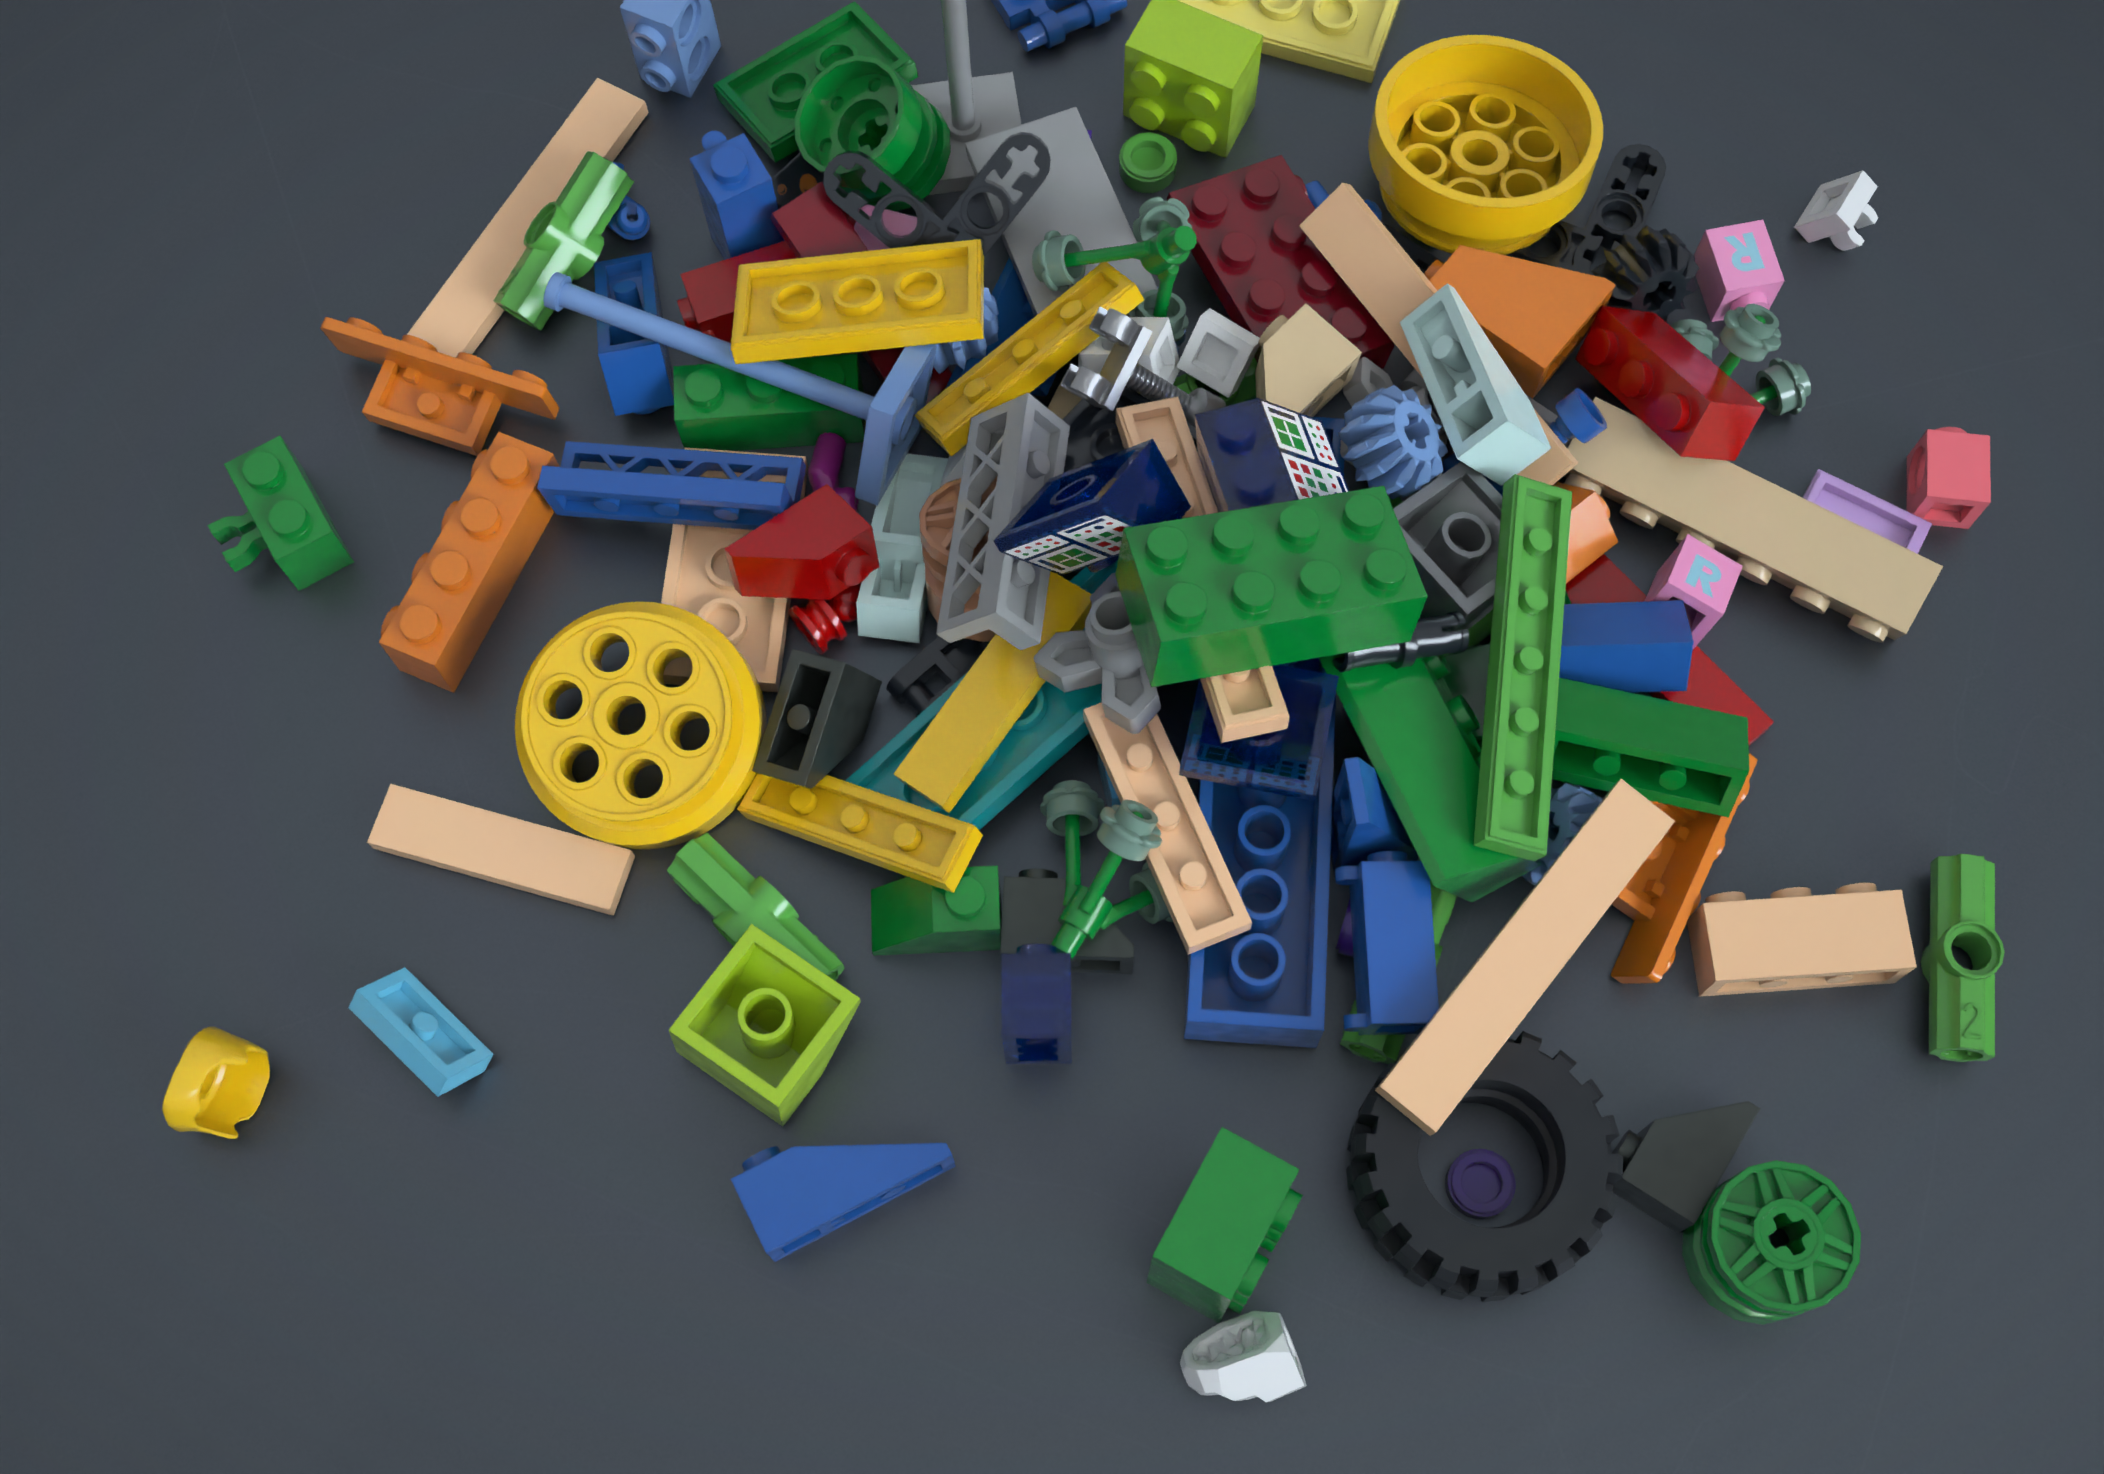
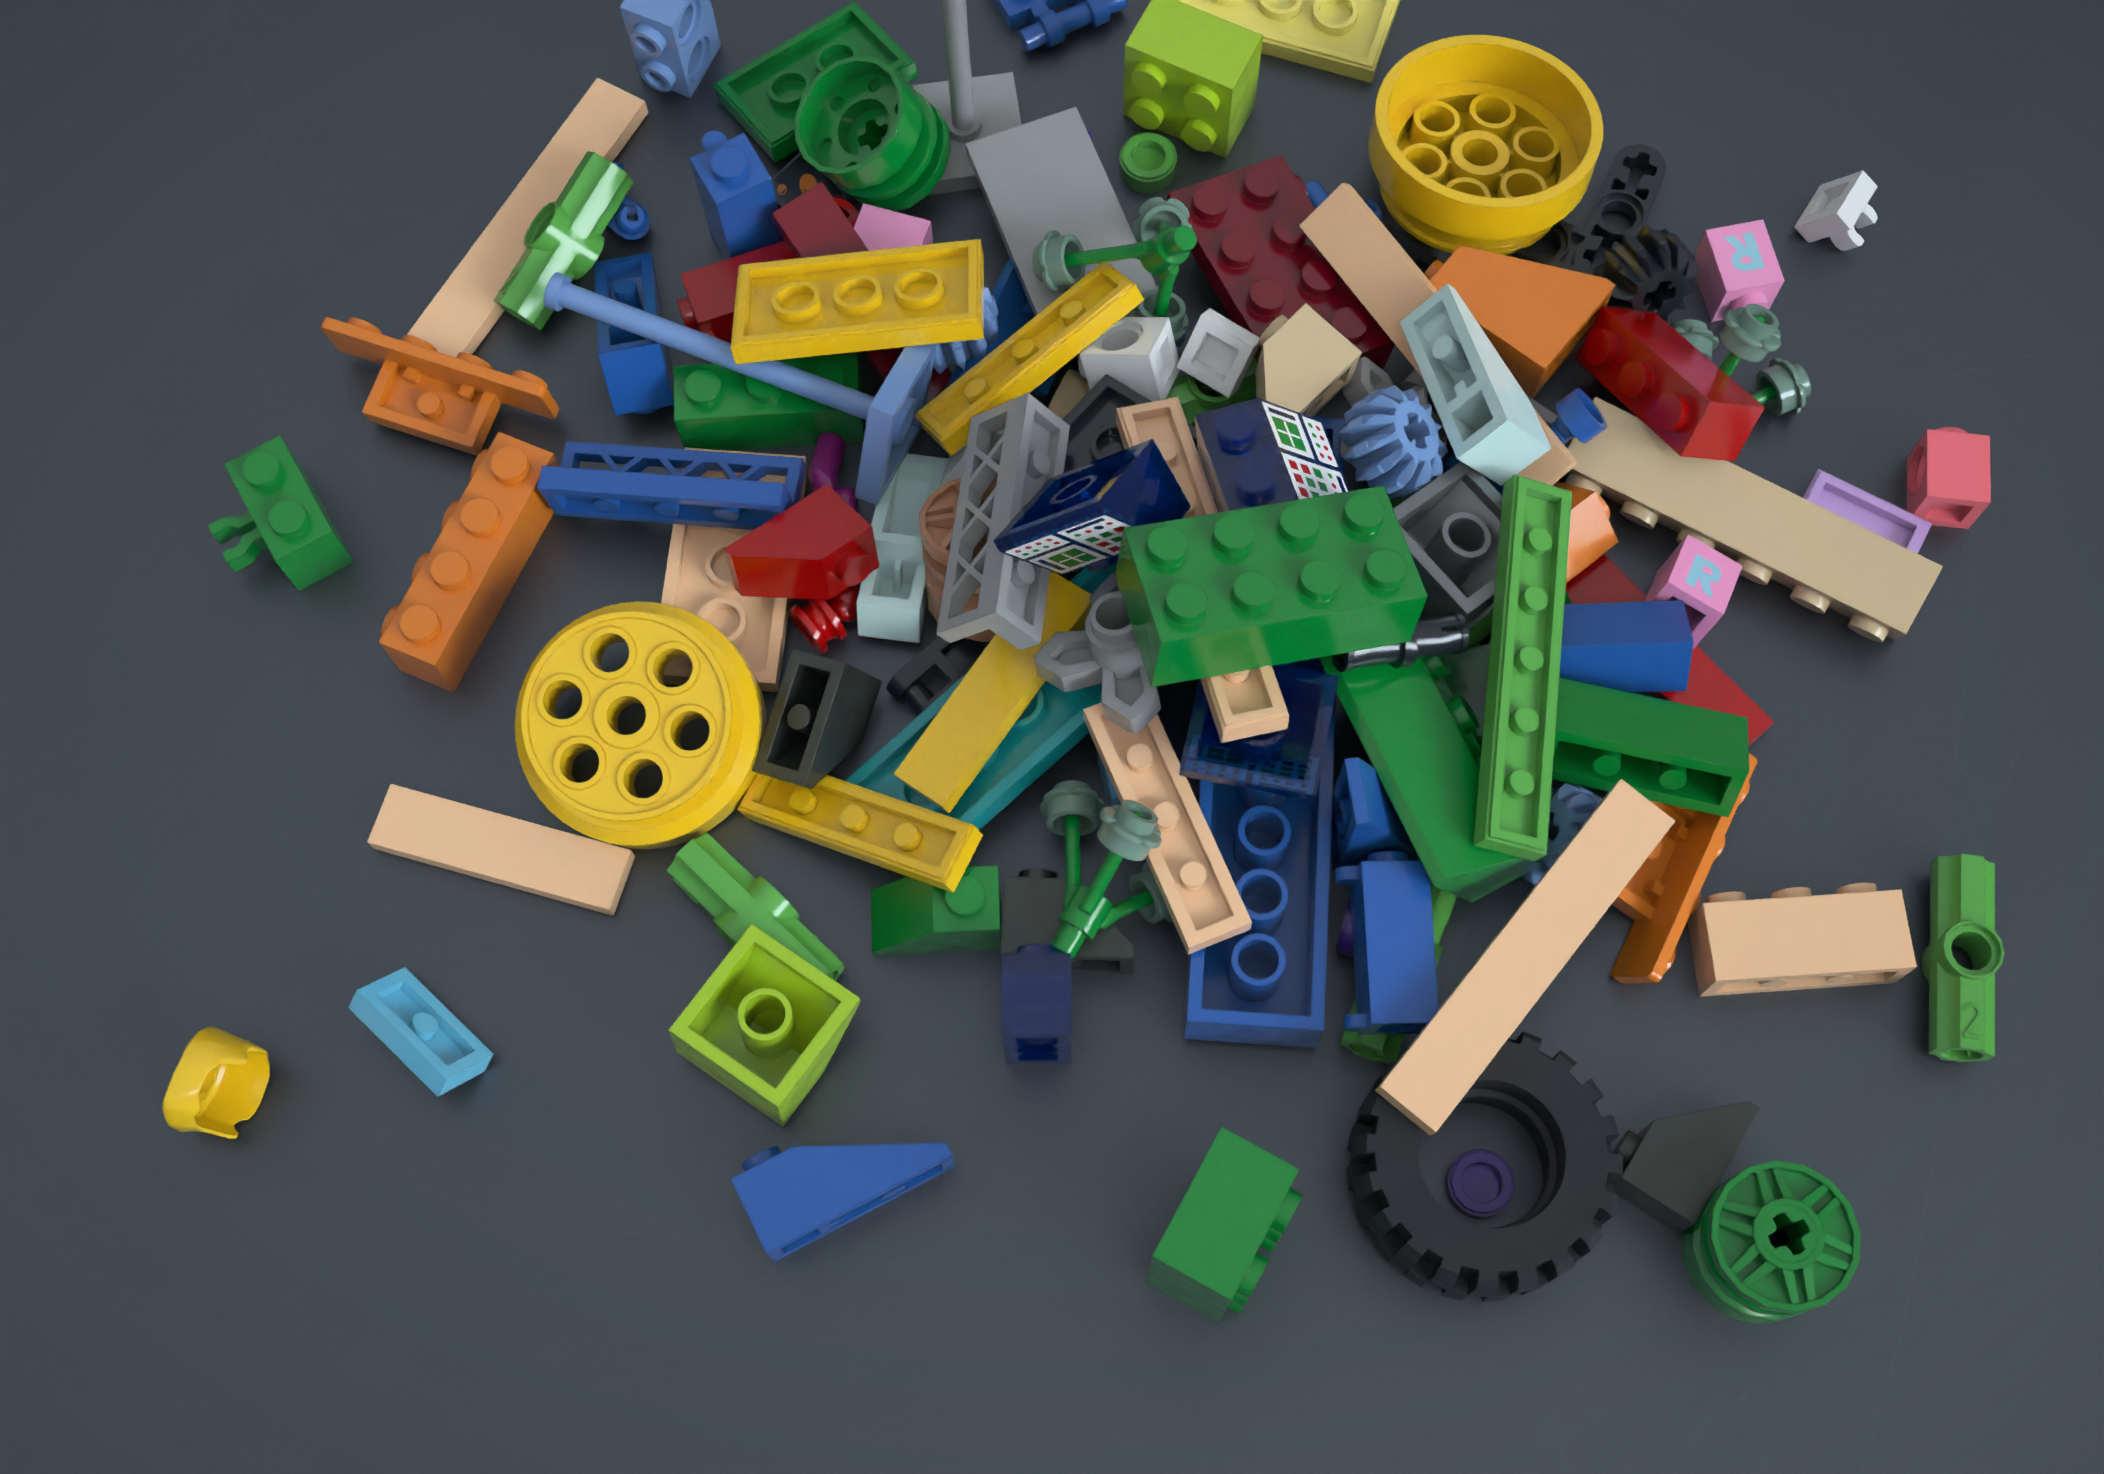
(931, 225): black beam -> none
(1123, 370): flat silver bar -> none
(1244, 1359): white rock -> none

